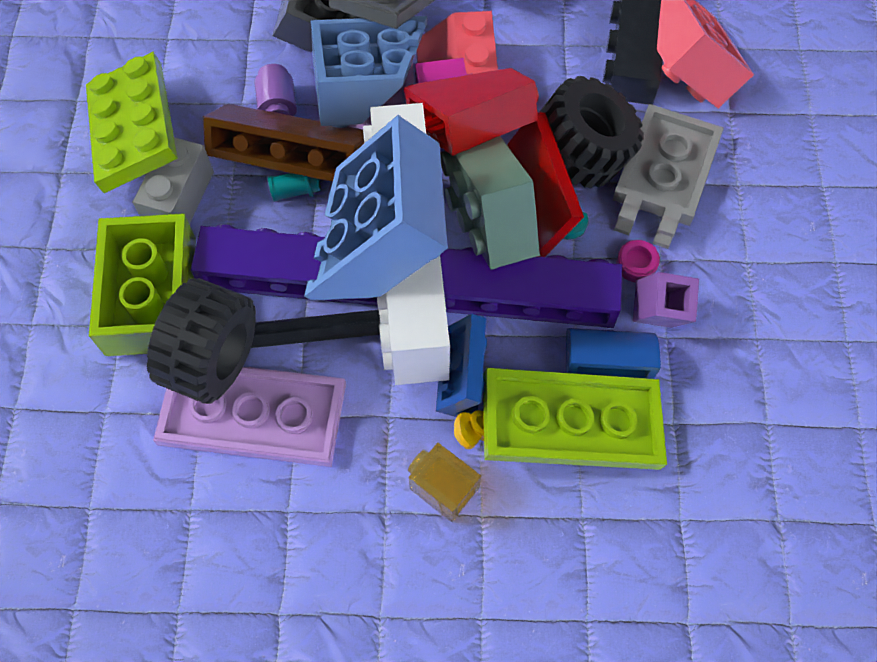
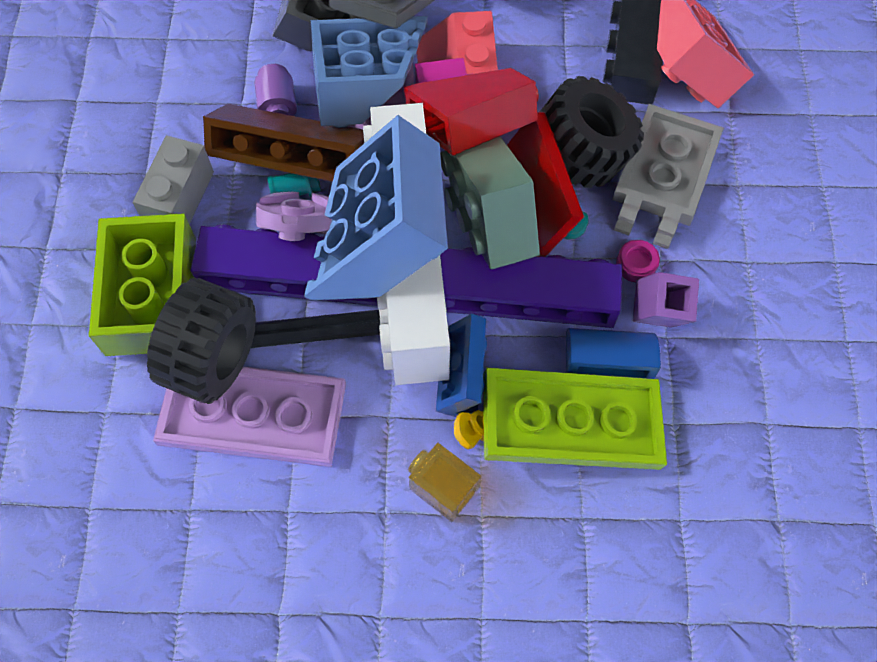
(129, 122): lime plate -> none
(292, 215): none -> lavender plate

